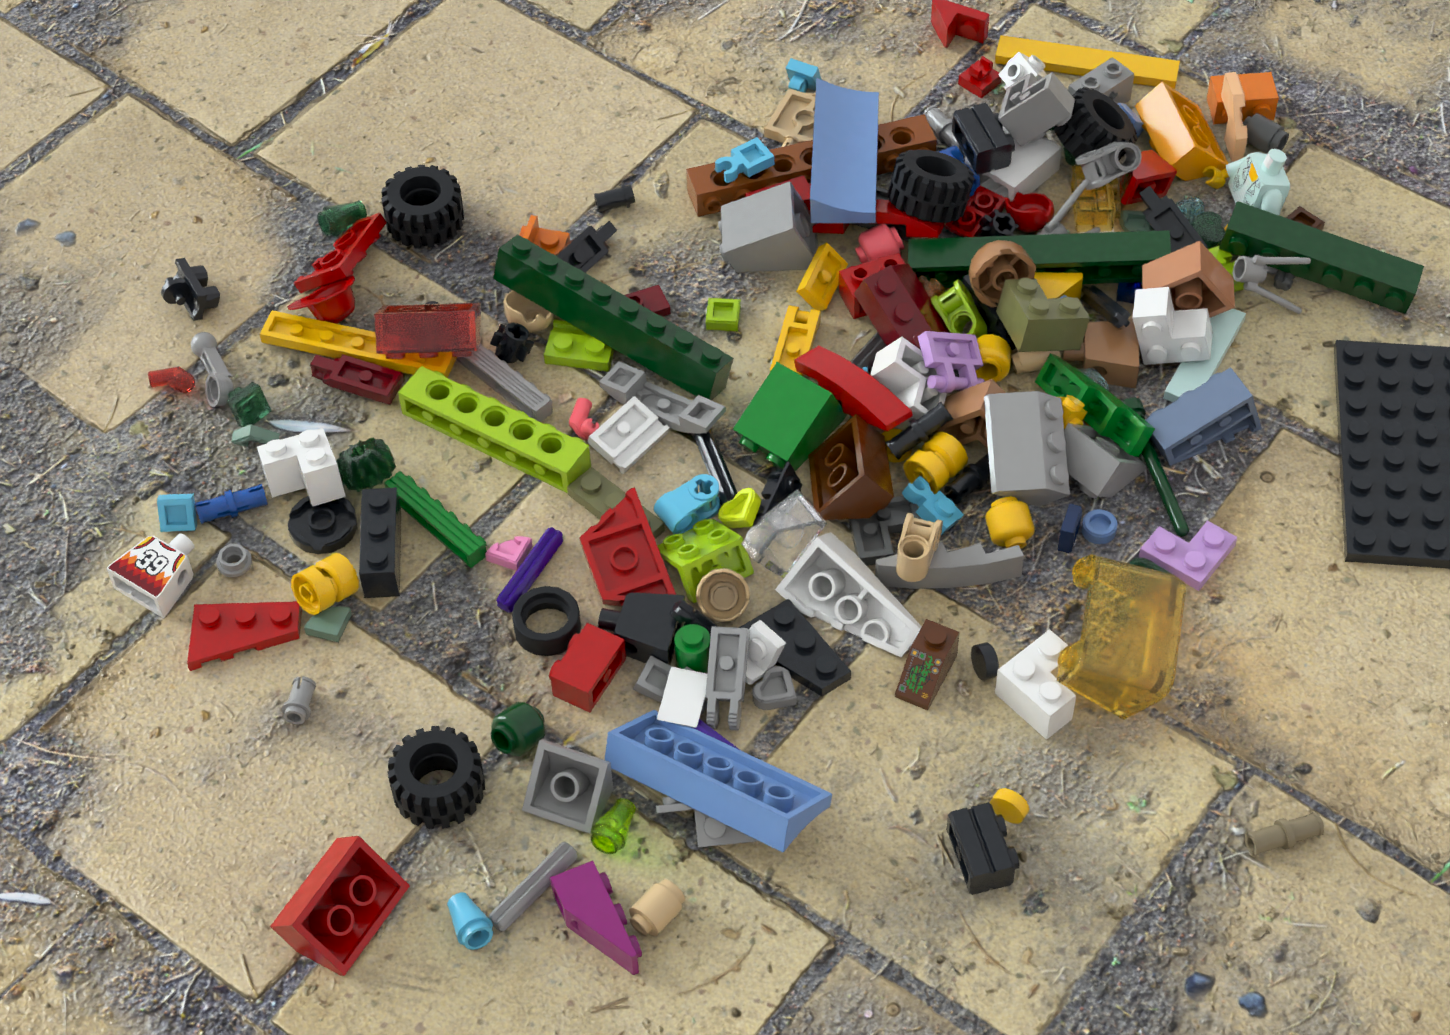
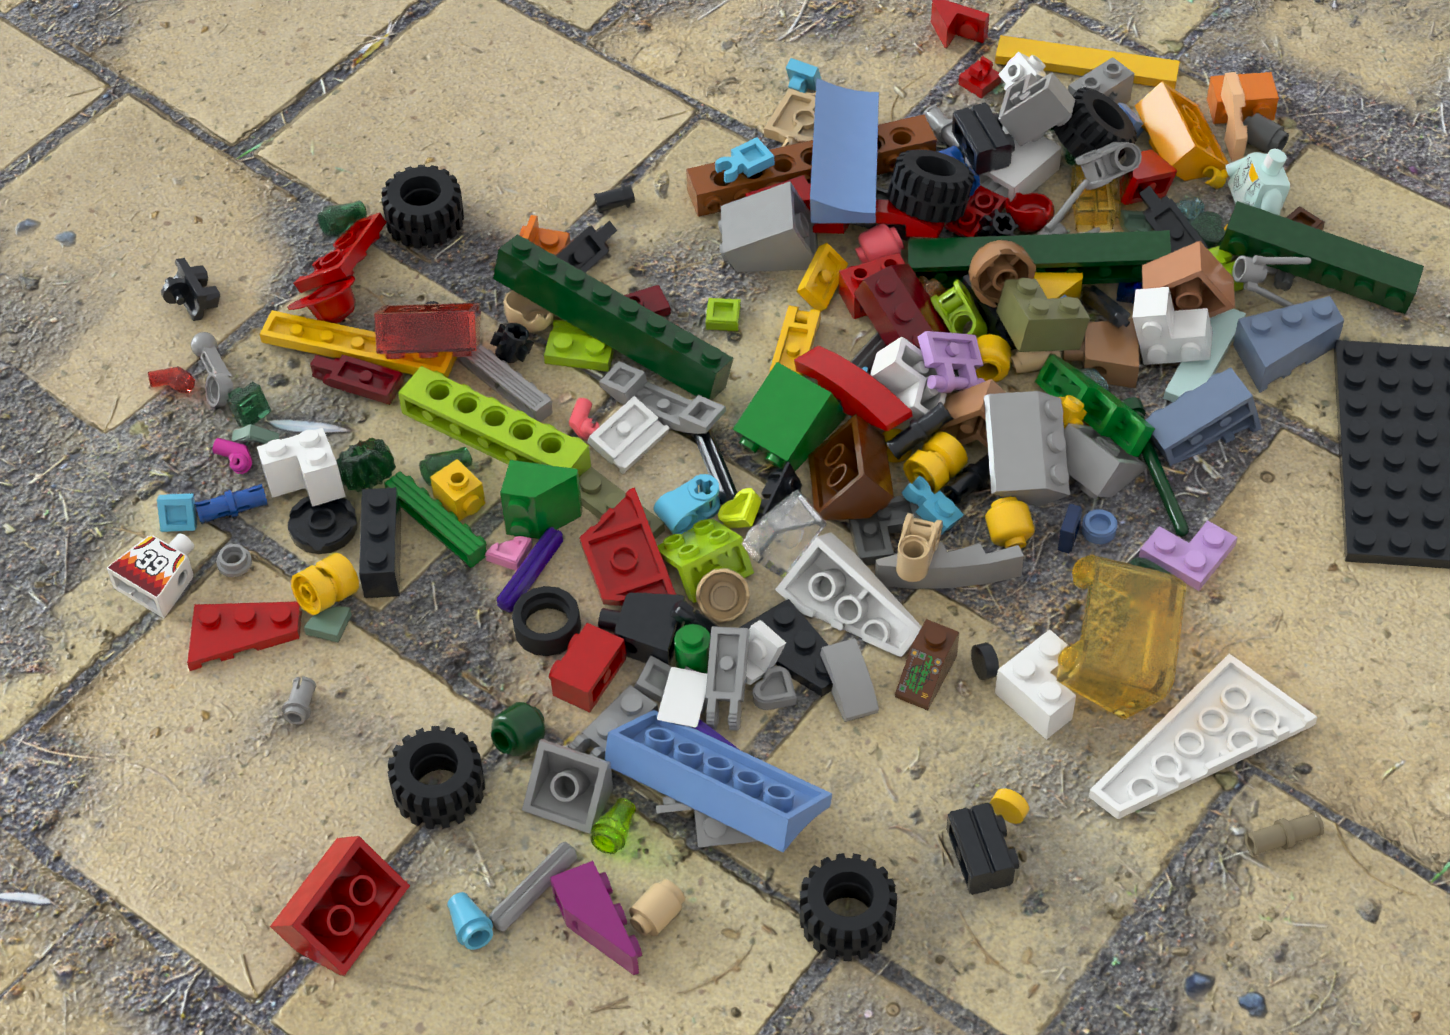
(237, 453): none -> dark pink arm
(437, 461): none -> clear green cone
(458, 490): none -> yellow brick
(539, 498): none -> green slope
(623, 709): none -> light grey hinge
(848, 880): none -> black tyre
(850, 680): none -> light grey slope
(1210, 729): none -> white wing
(1285, 338): none -> sand blue wedge

